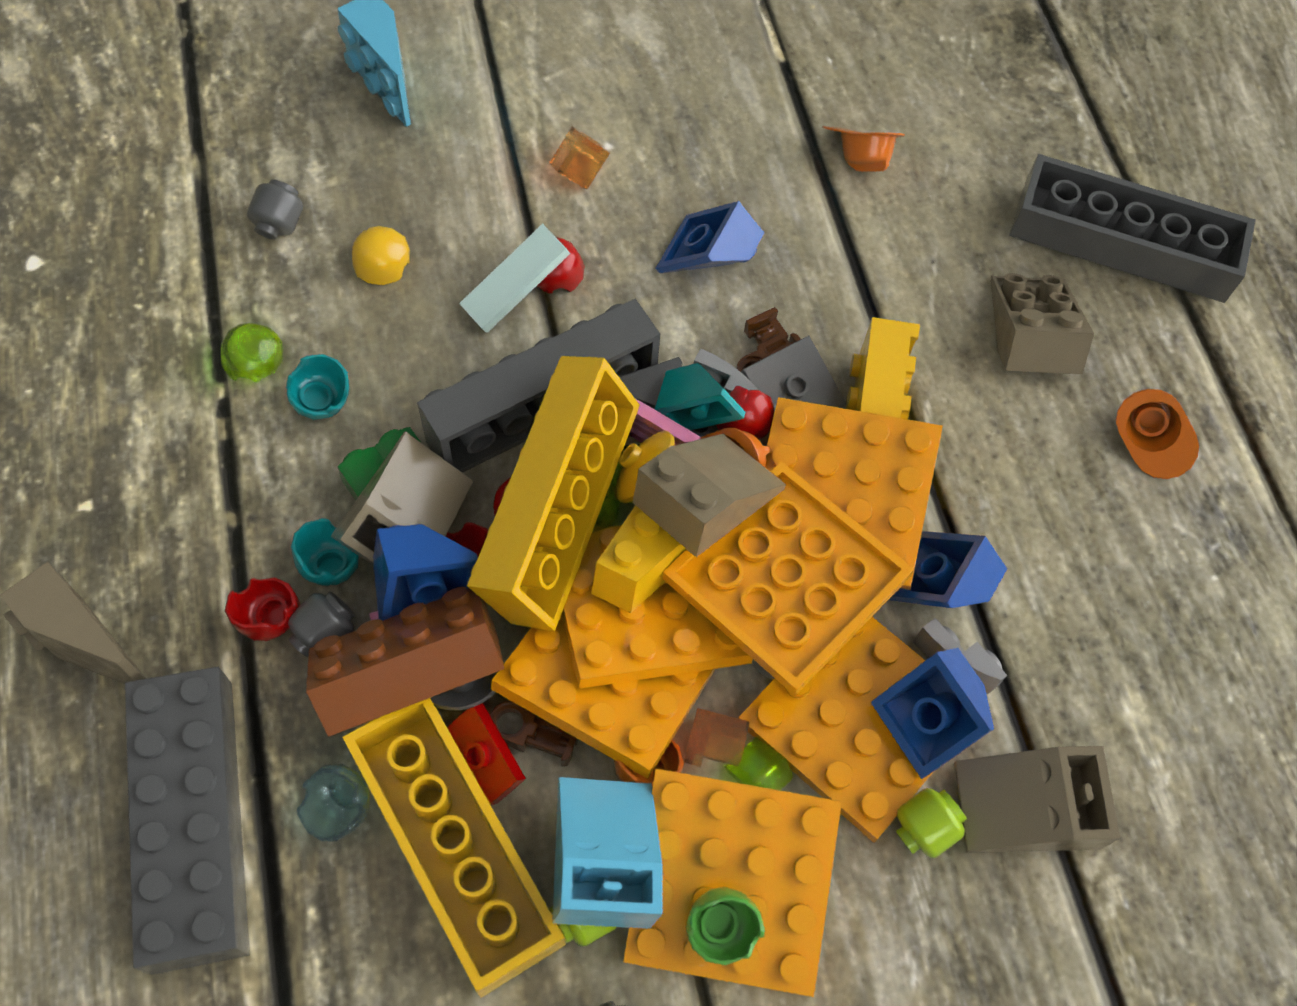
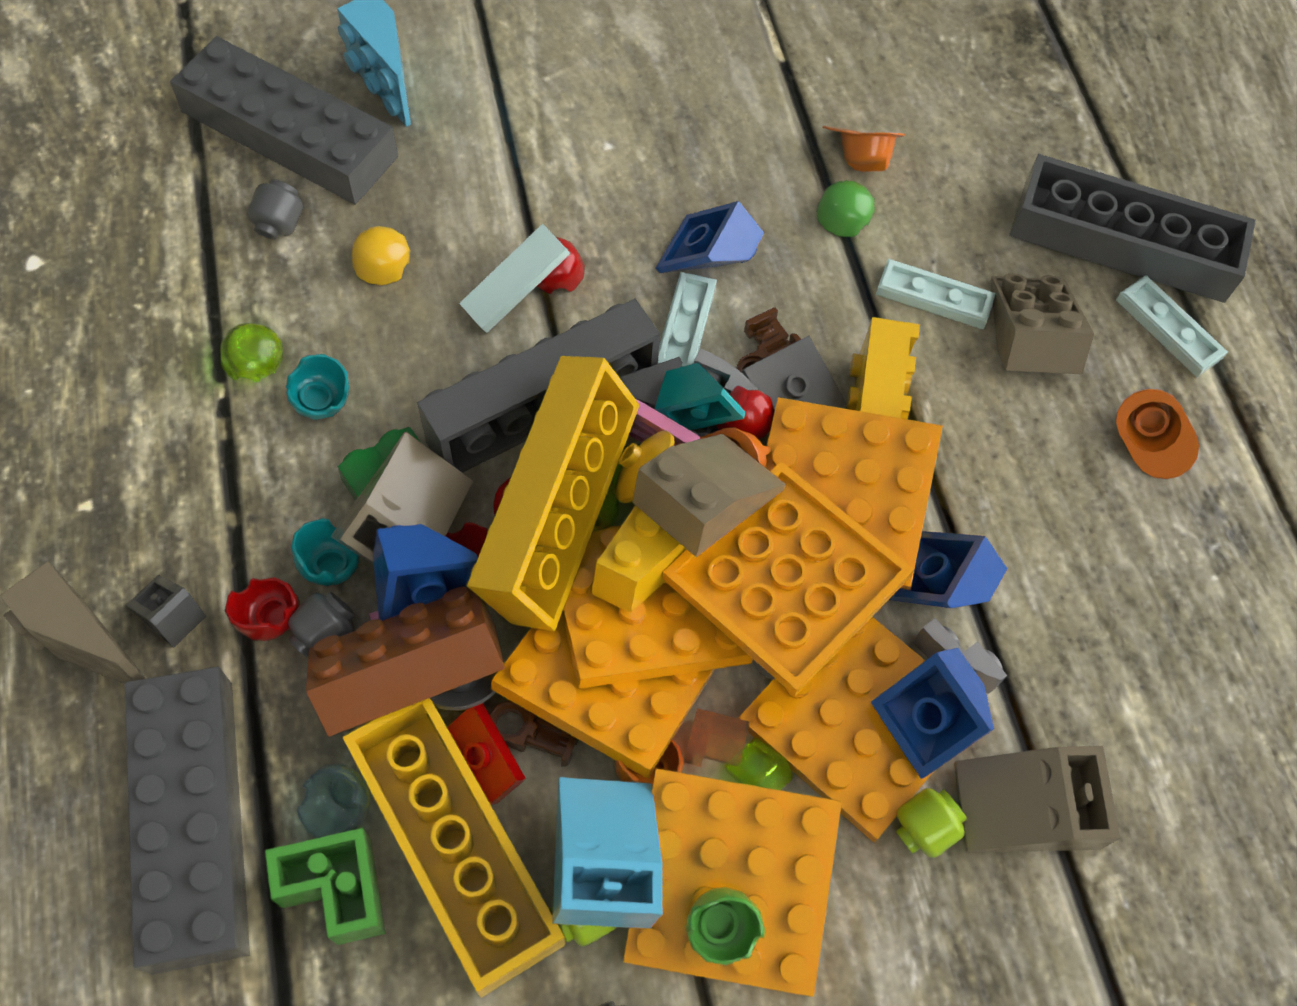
(167, 609): none -> dark grey slope
(285, 119): none -> dark grey brick
(337, 871): none -> bright green brick
(579, 158): clear orange panel -> none
(687, 318): none -> light aqua tile
(845, 208): none -> bright green hair
(935, 294): none -> light aqua tile
(1171, 326): none -> light aqua tile

